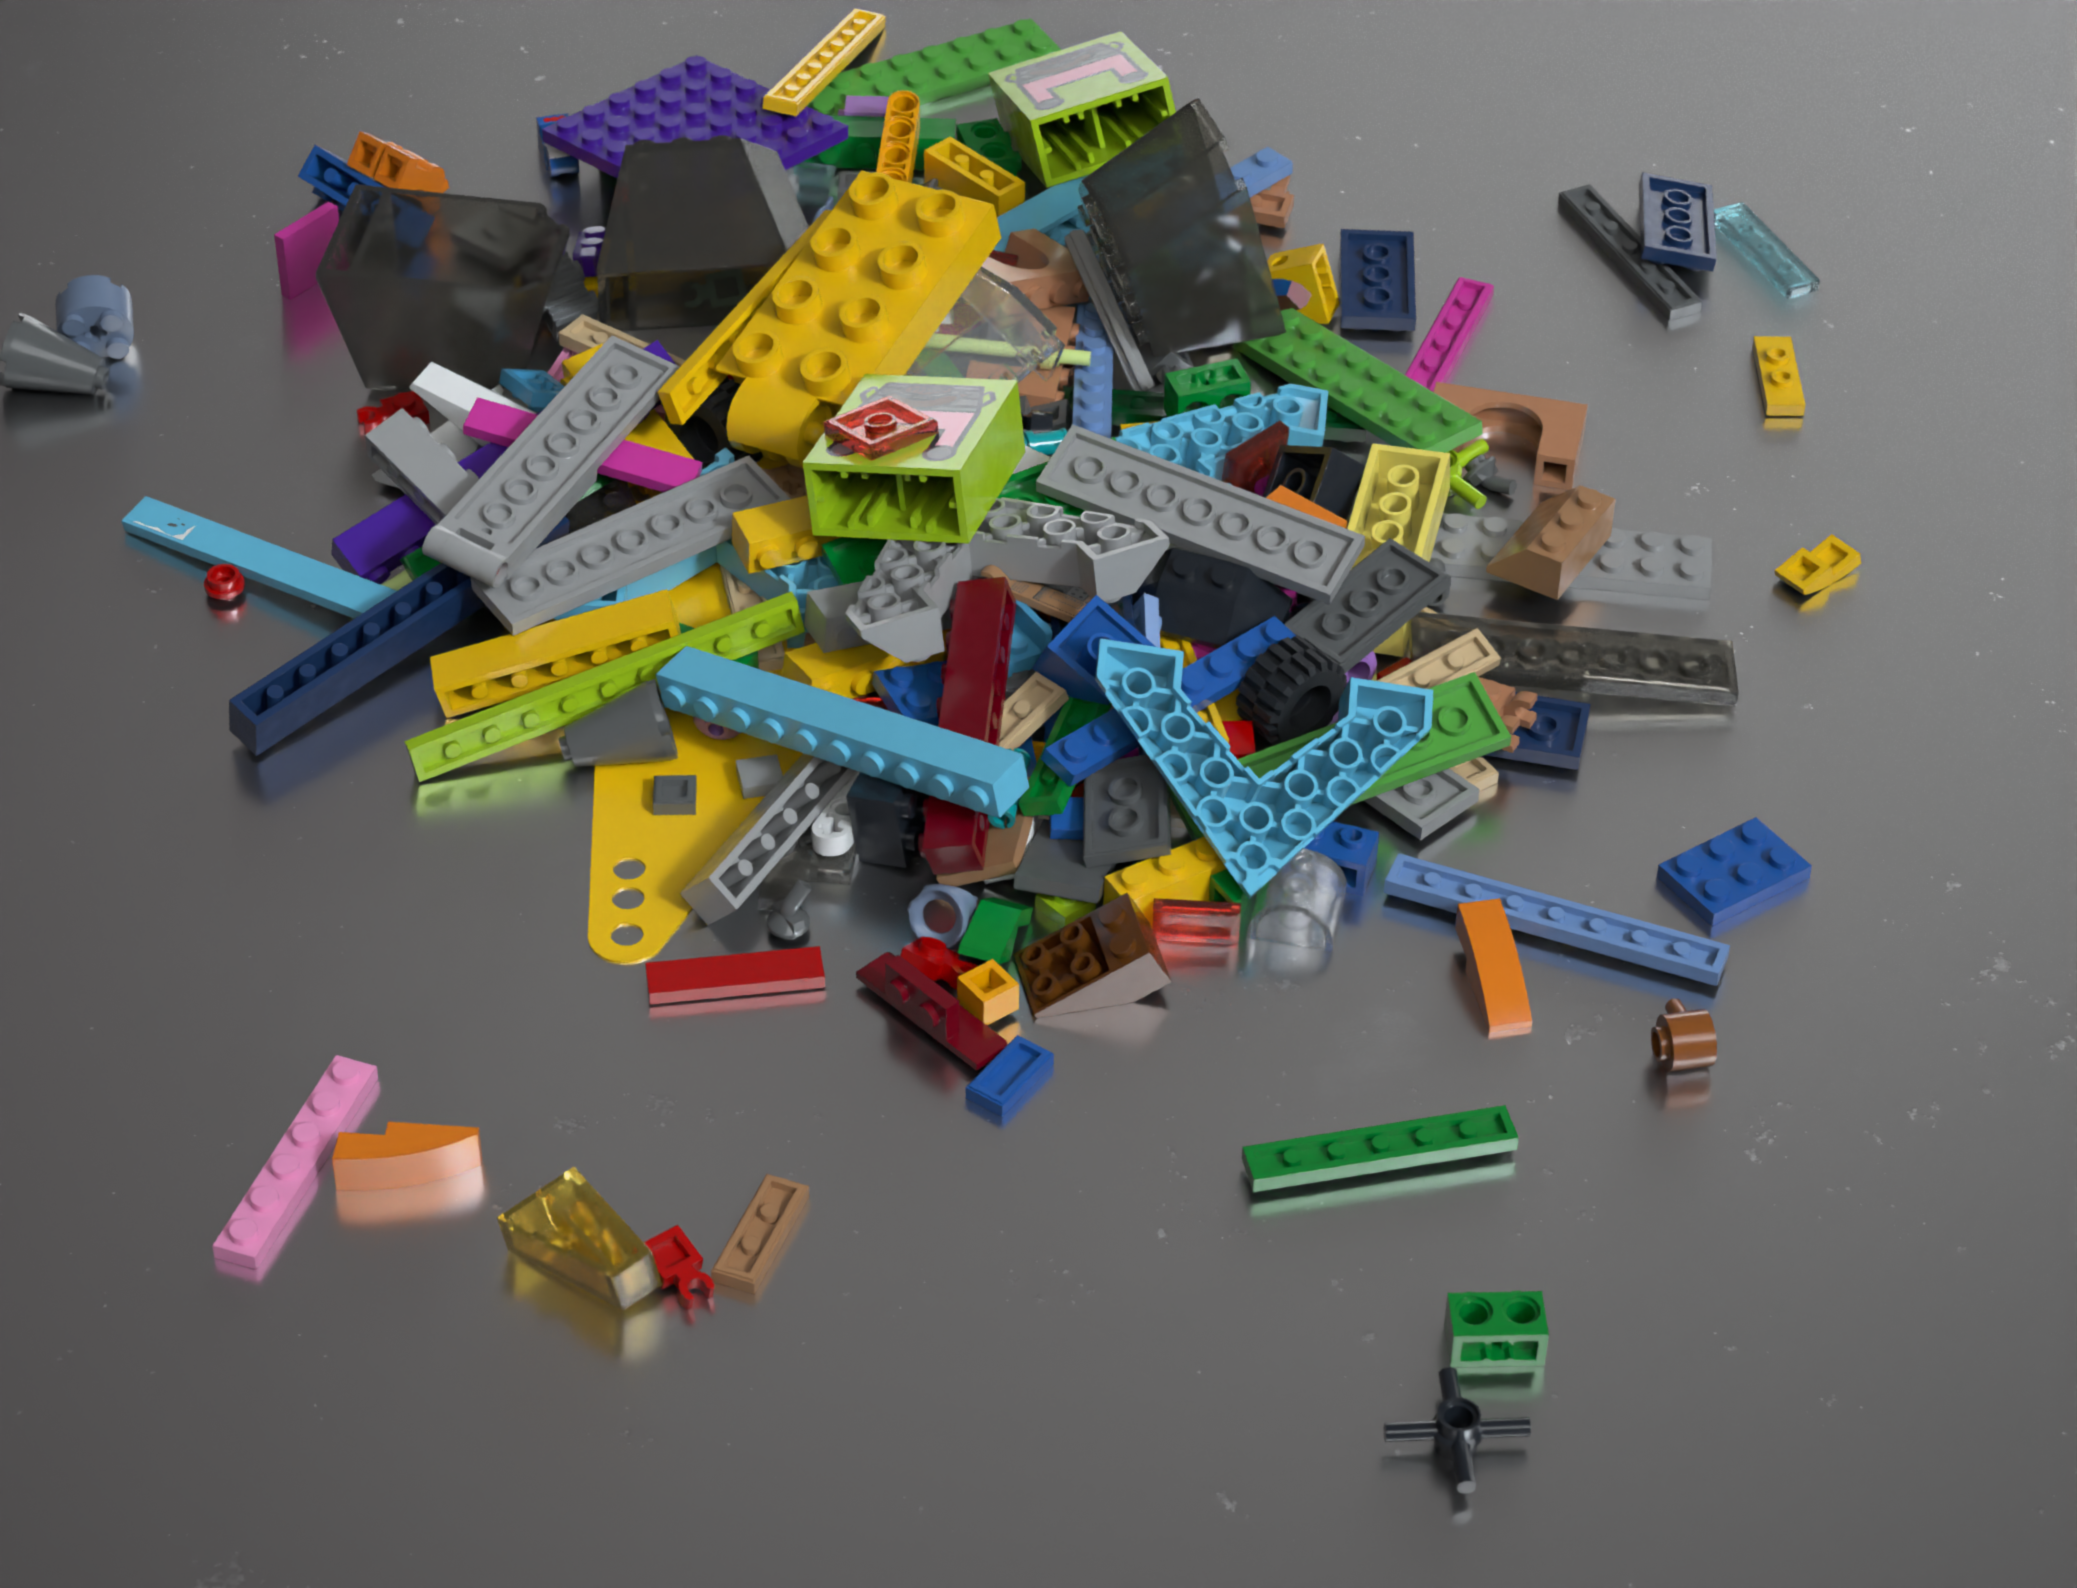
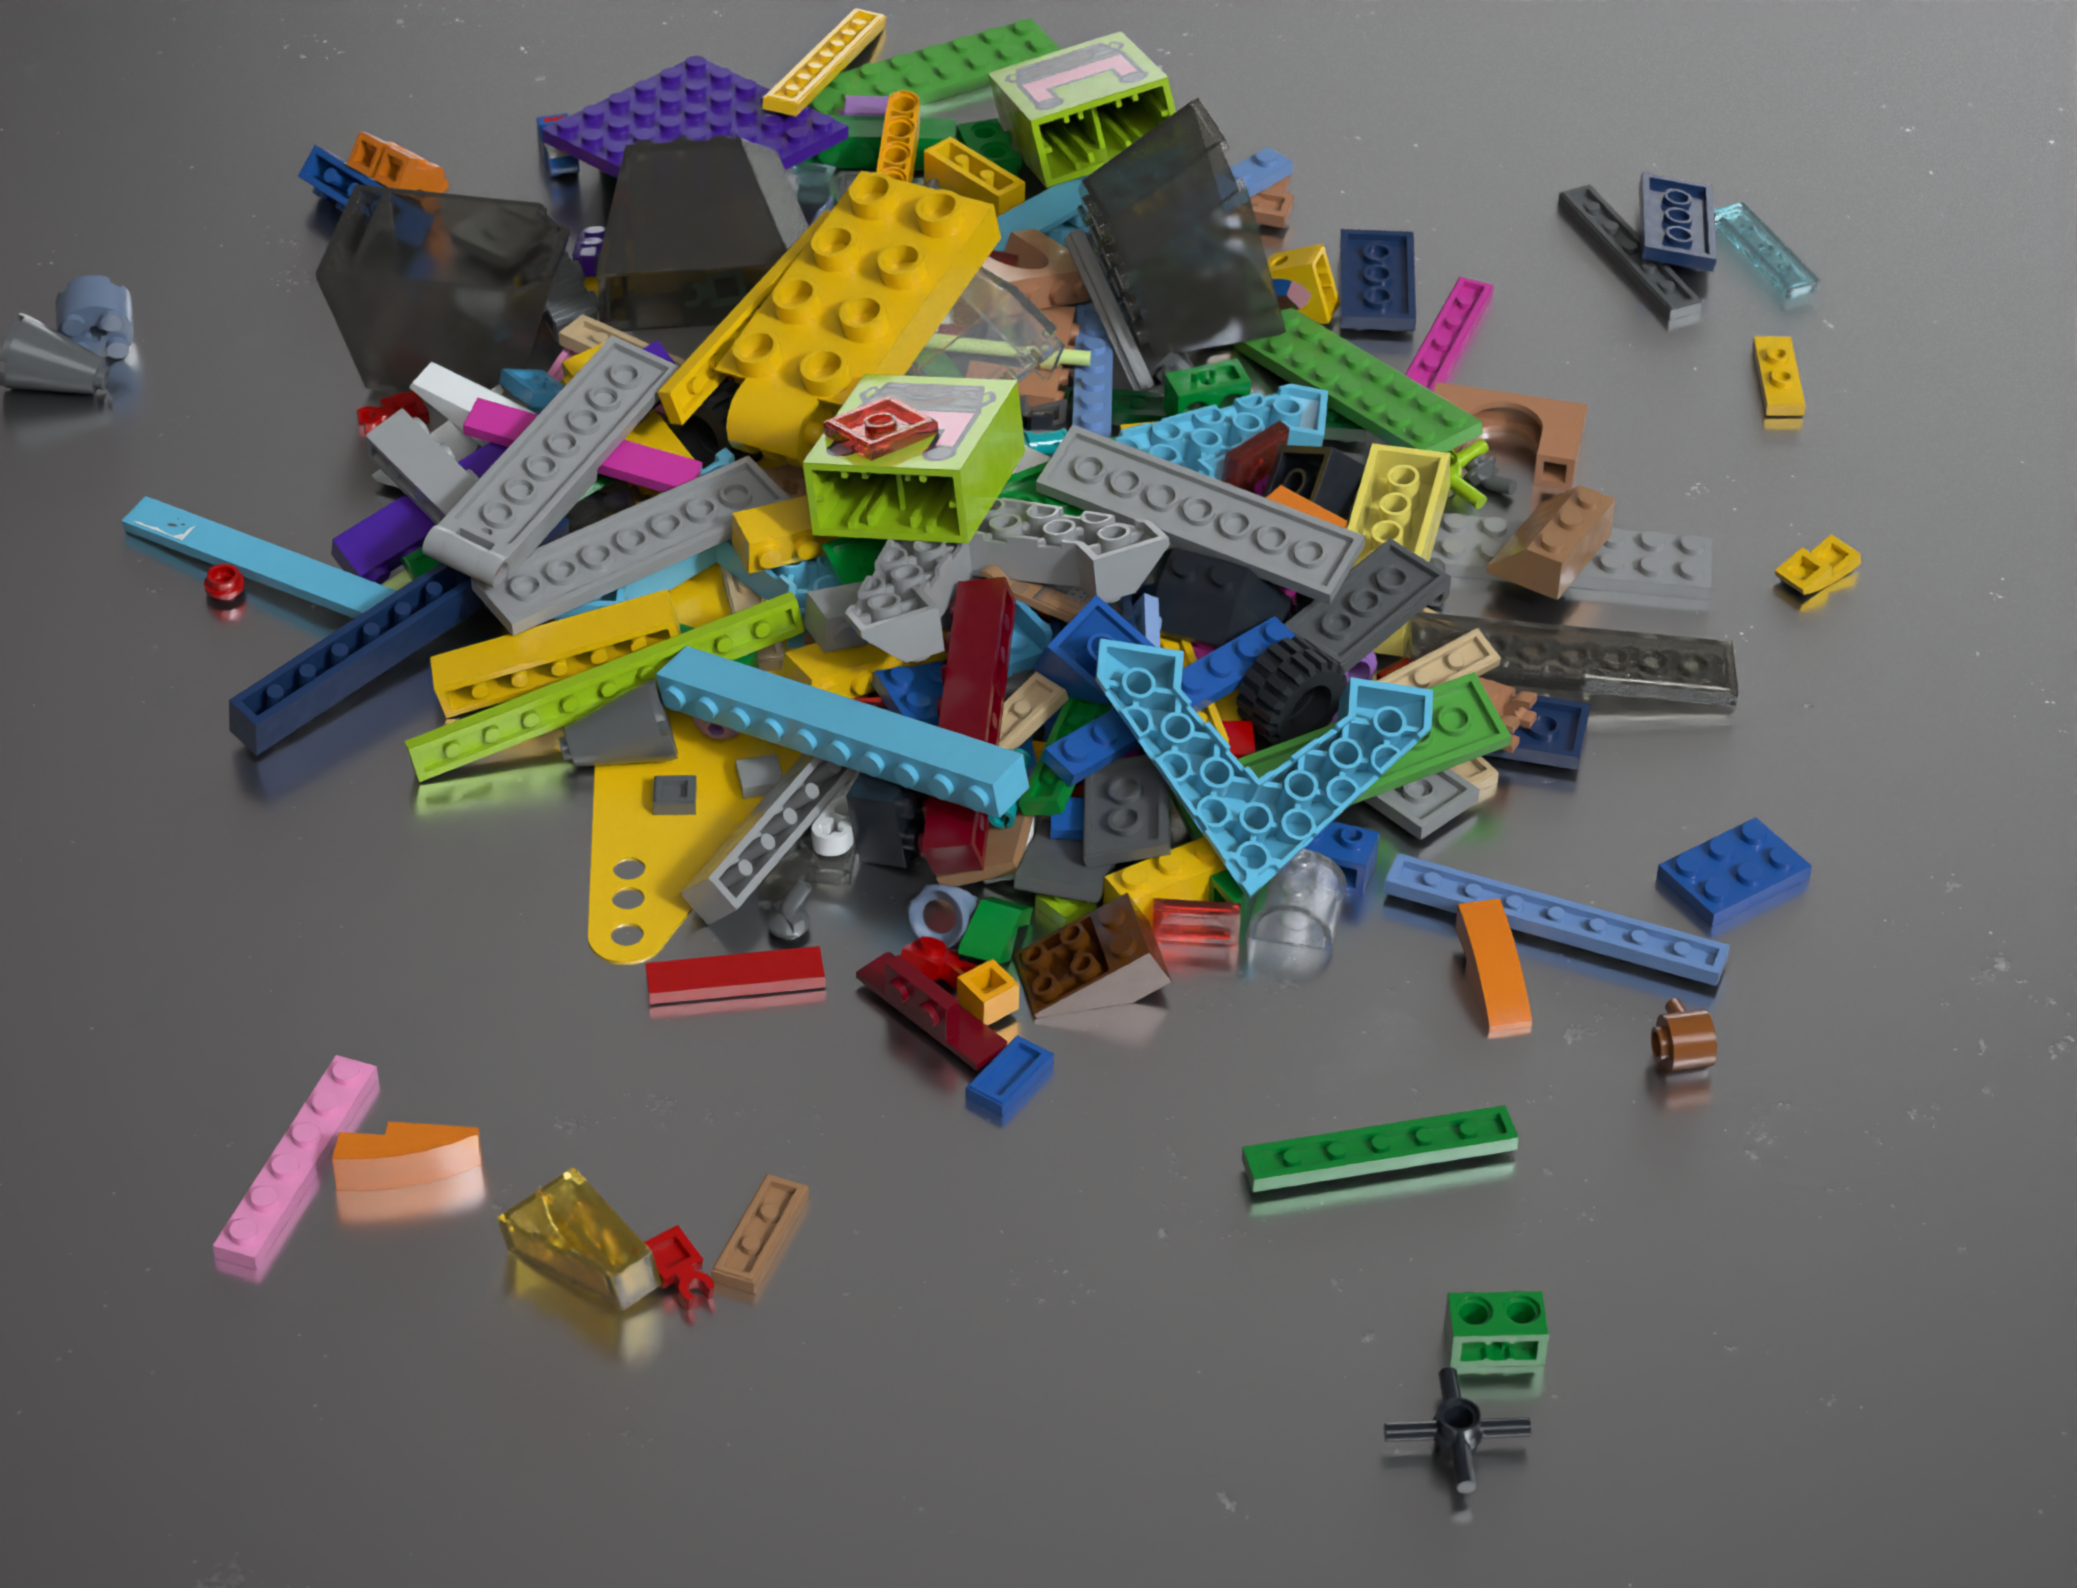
(302, 248): dark pink tile -> none

